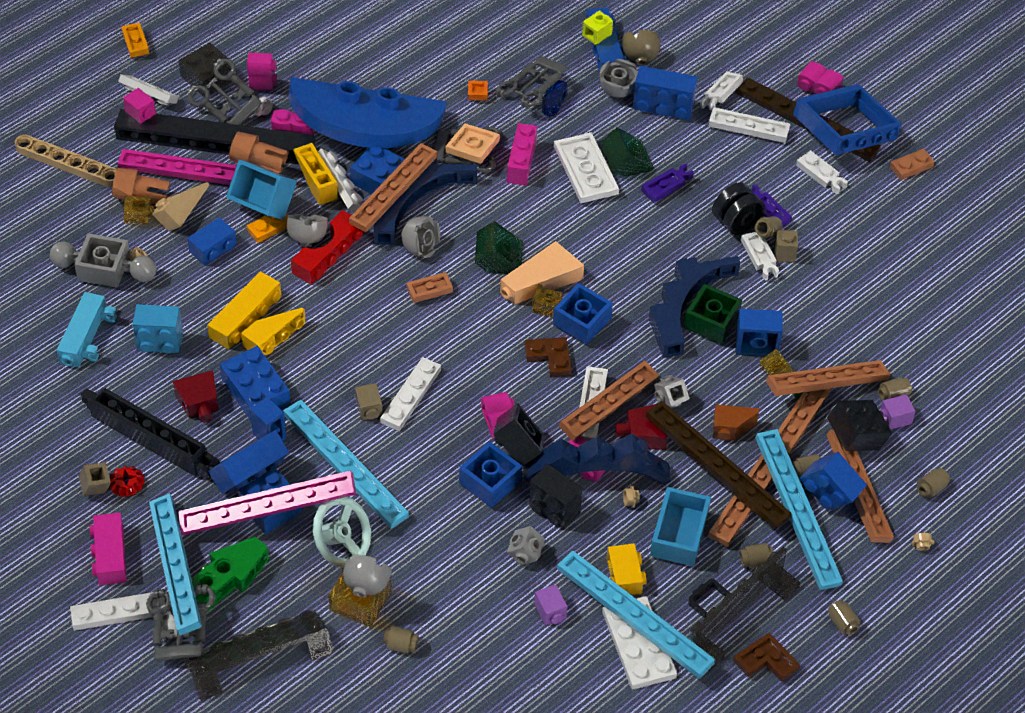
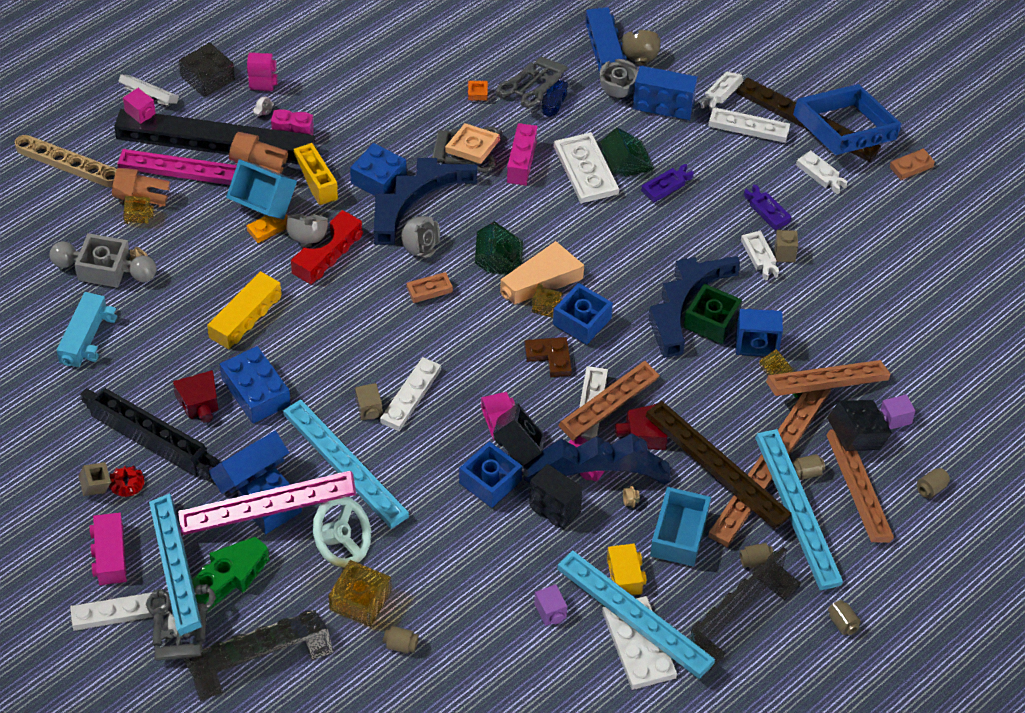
(135, 40): light orange plate -> none
(158, 328): dark azure brick -> none
(175, 209): tan slope -> none
(212, 241): blue brick -> none
(243, 113): dark grey piece -> none
(267, 418): blue brick -> none
(273, 330): yellow slope -> none
(345, 186): white plate -> none
(365, 115): blue plate -> none
(365, 576): light grey cylinder -> none
(393, 187): nougat plate -> none
(526, 545): light grey brick -> none
(597, 27): neon yellow brick -> none
(671, 391): light grey brick -> none
(702, 589): black piece -> none
(733, 421): dark orange slope -> none
(738, 208): black wheel -> none
(768, 226): dark tan brick -> none
(768, 653): reddish brown plate -> none
(818, 79): dark pink brick -> none
(833, 481): blue brick -> none
(894, 388): dark tan brick -> none
(922, 541): tan plate -> none

